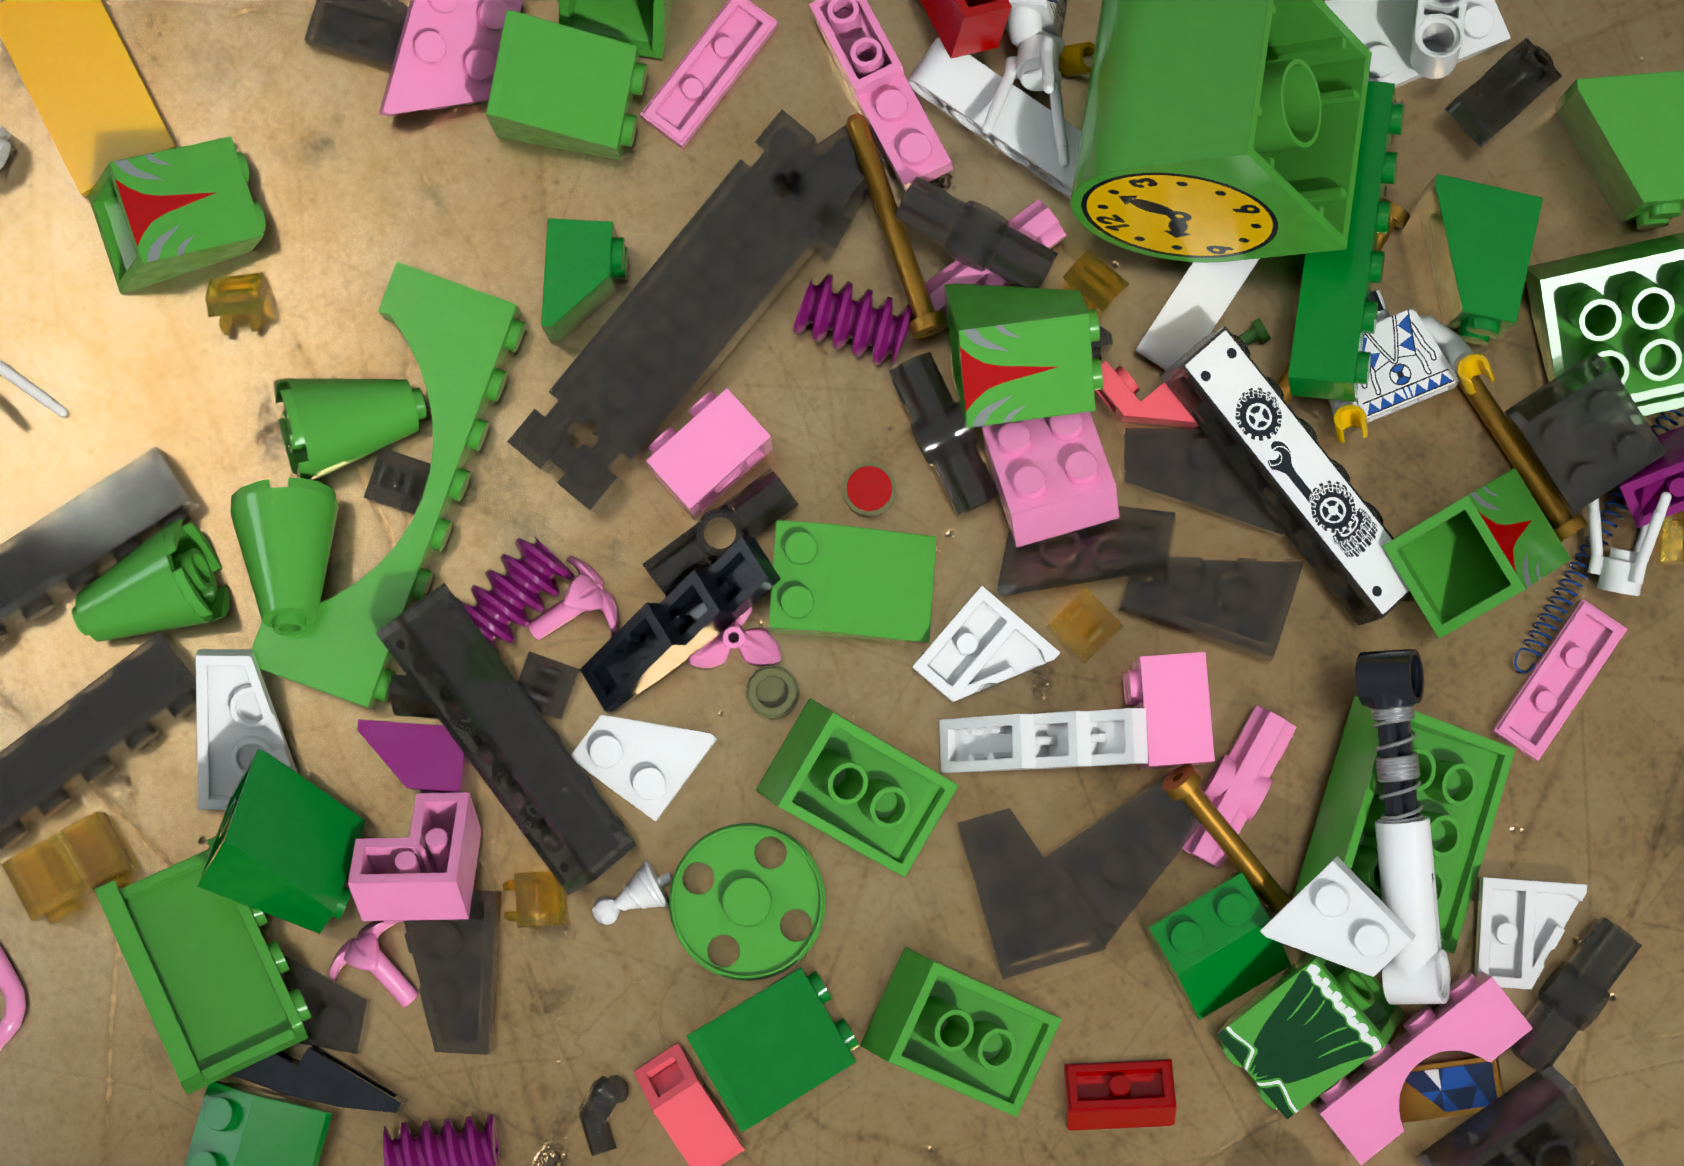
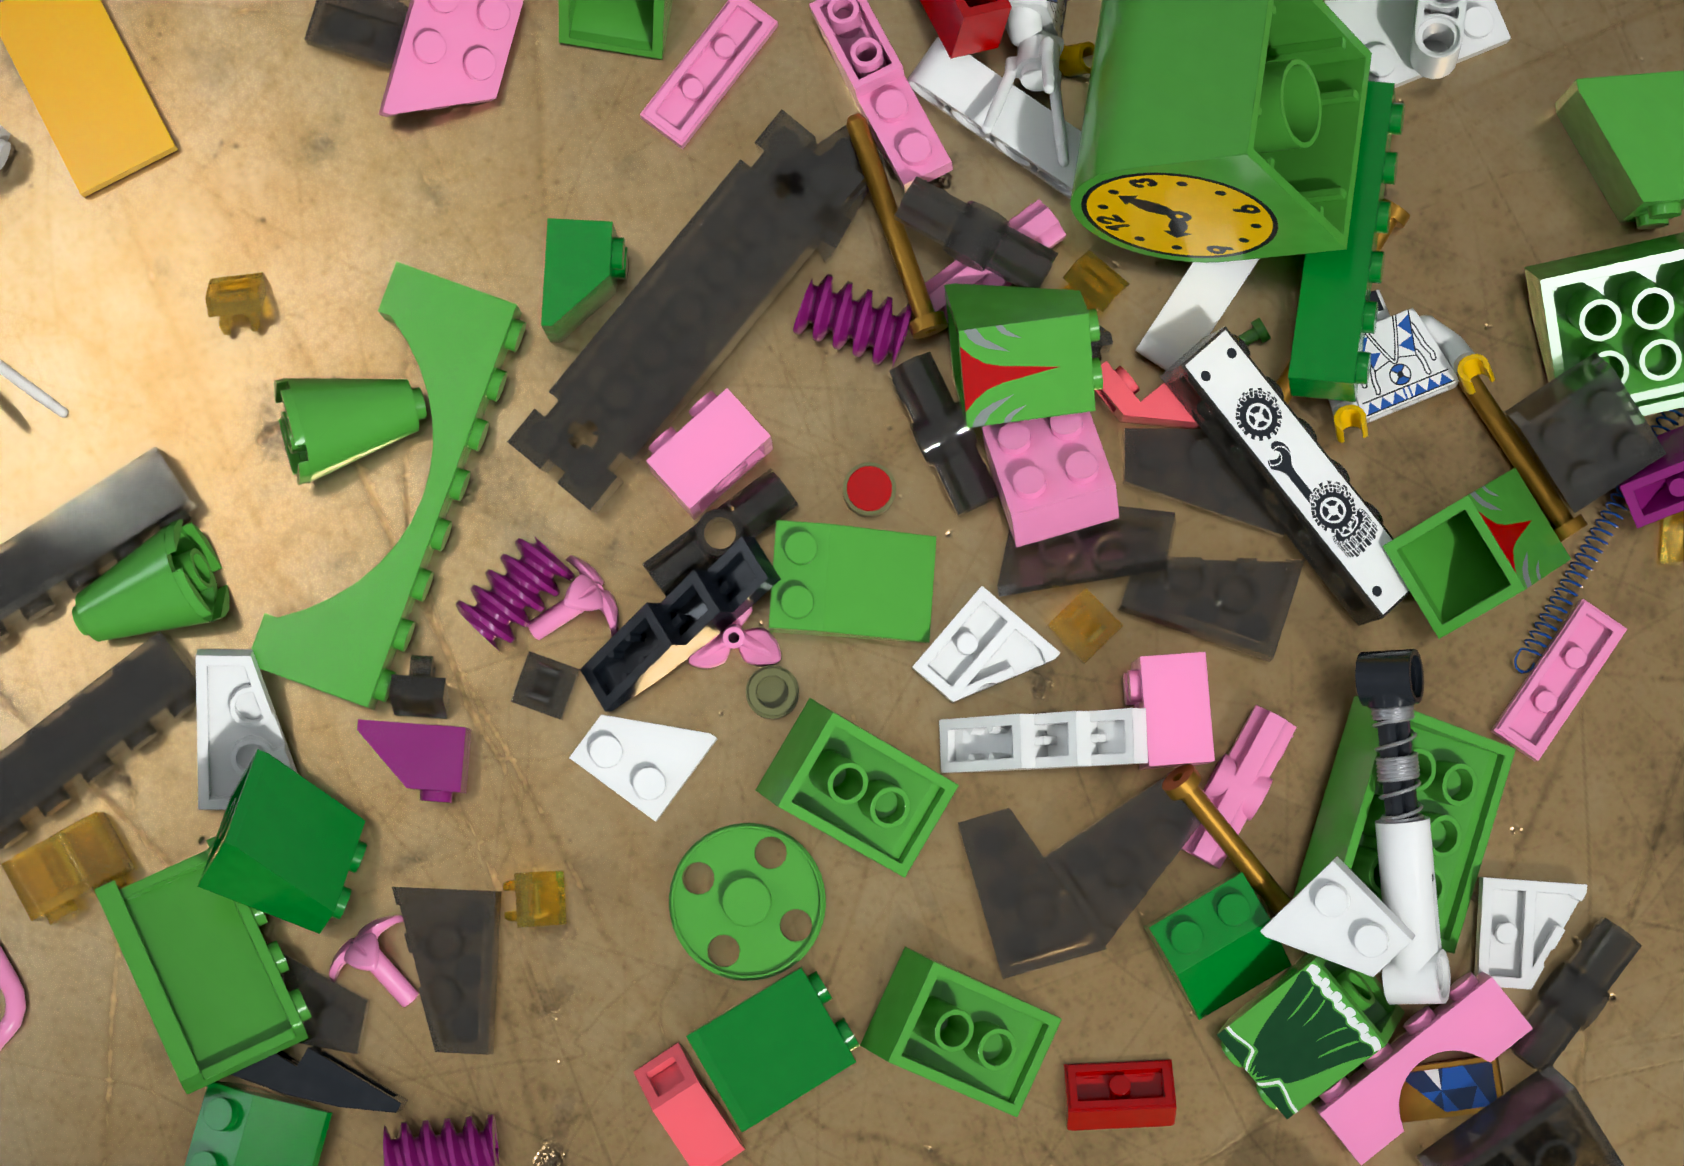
(175, 212): bright green slope -> none
(286, 547): bright green cone -> none
(397, 481): clear smoke tile -> none
(422, 874): bright pink brick -> none
(506, 739): clear smoke brick -> none
(564, 87): bright green slope -> none
(597, 1108): clear smoke arm -> none
(642, 891): white piece -> none
(1478, 253): green slope -> none
(1504, 91): clear smoke slope -> none
(1624, 568): white plant -> none

